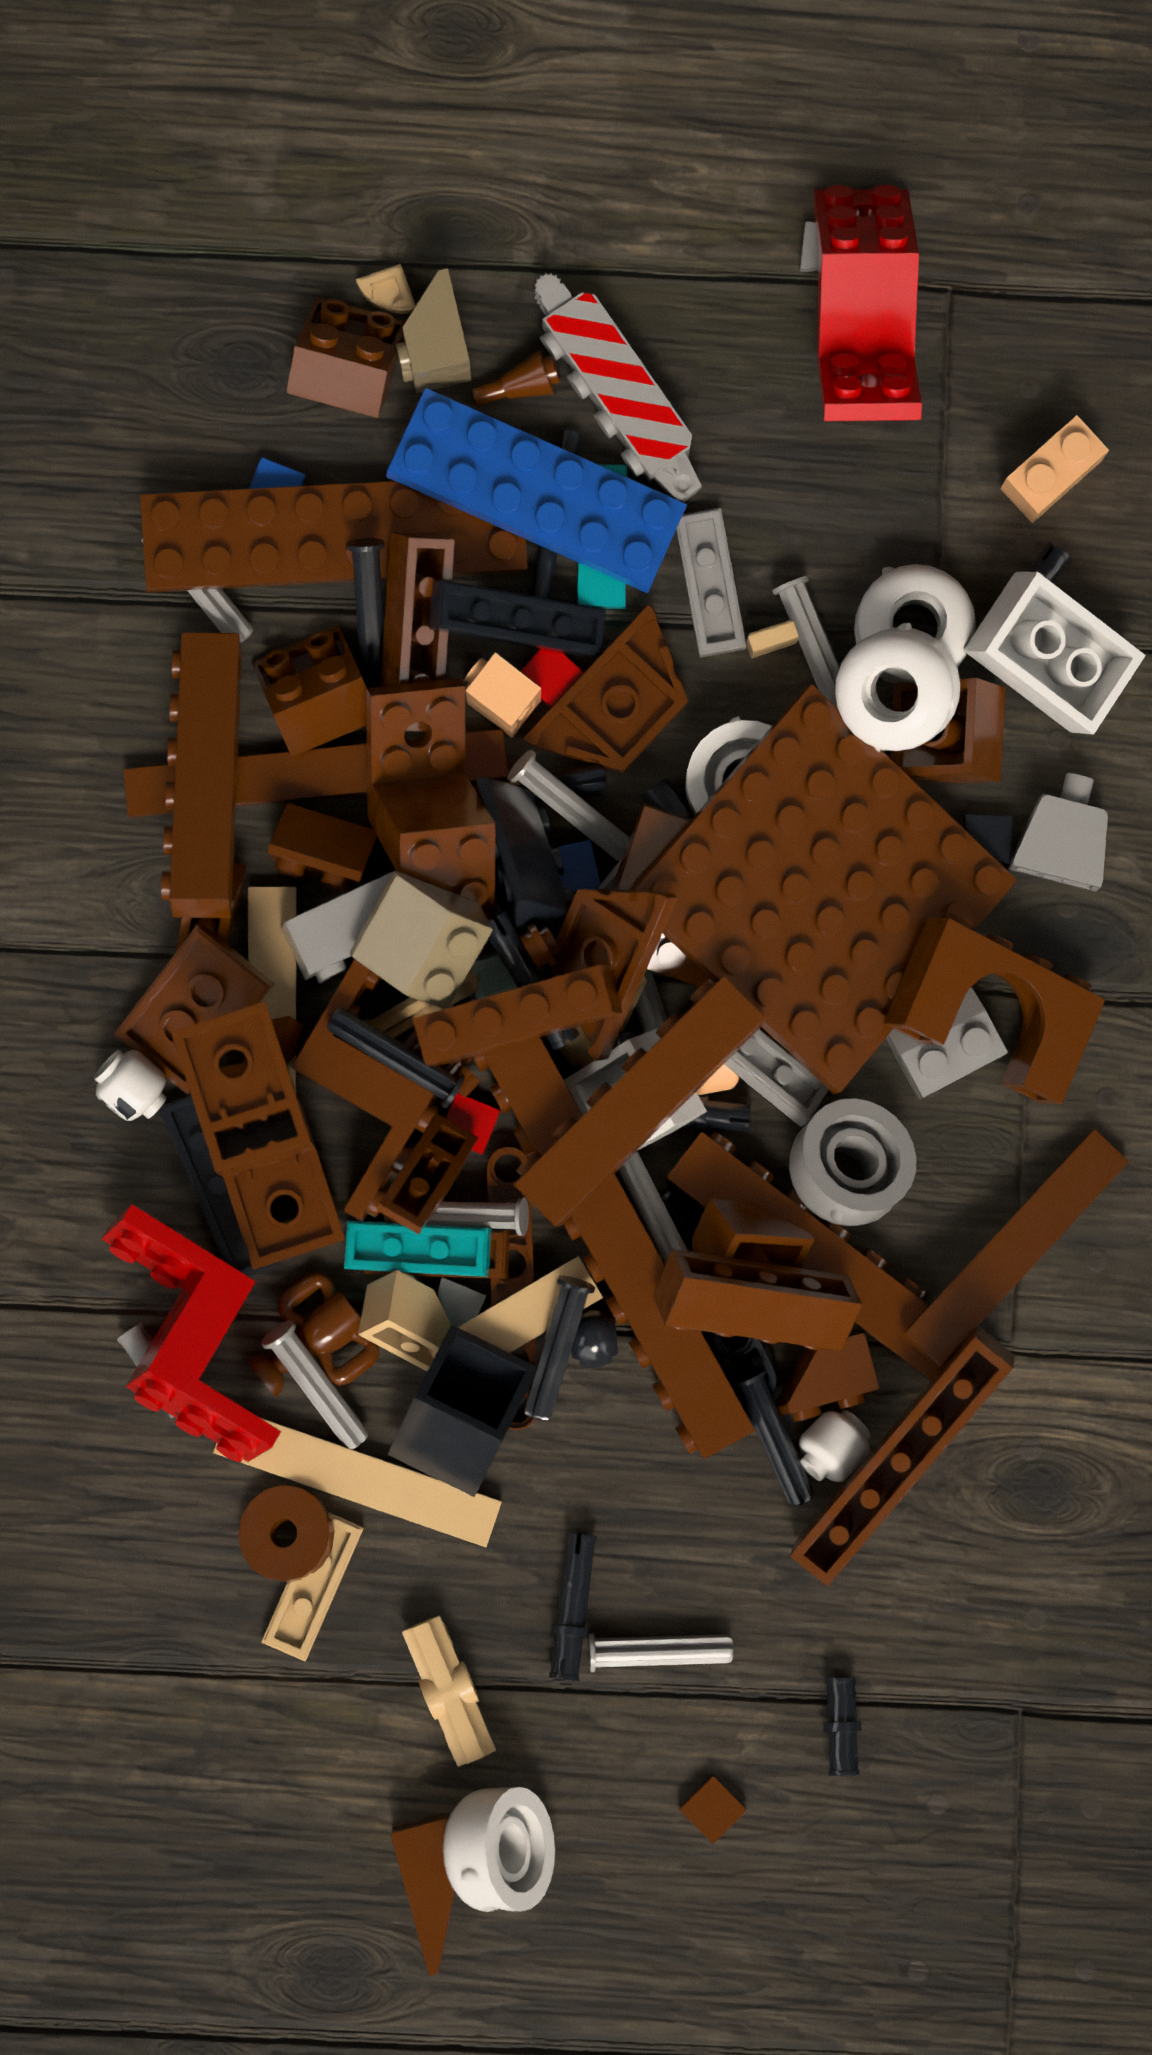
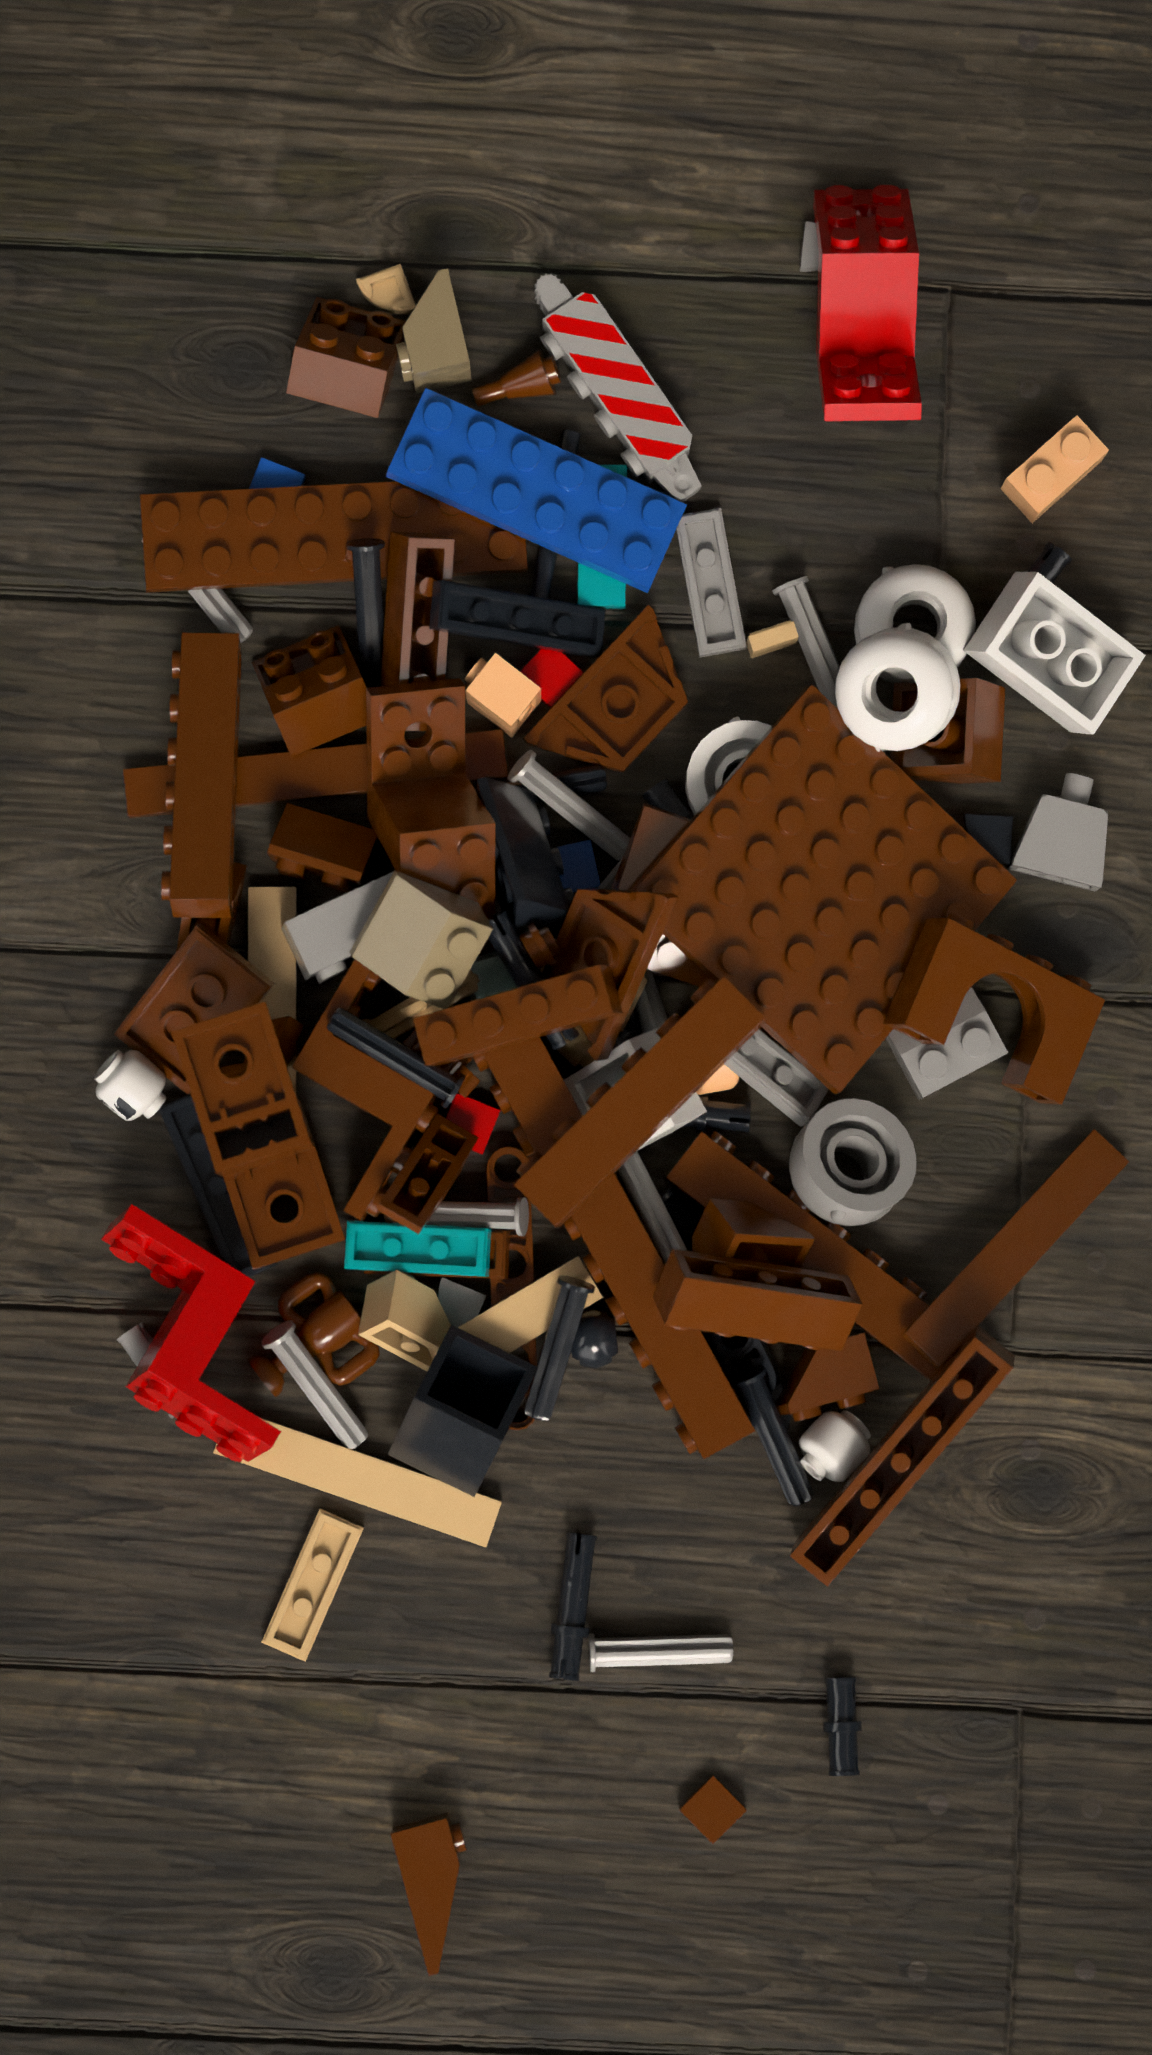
(260, 1526): reddish brown tile -> none
(449, 1690): tan piece -> none
(499, 1849): white piece -> none

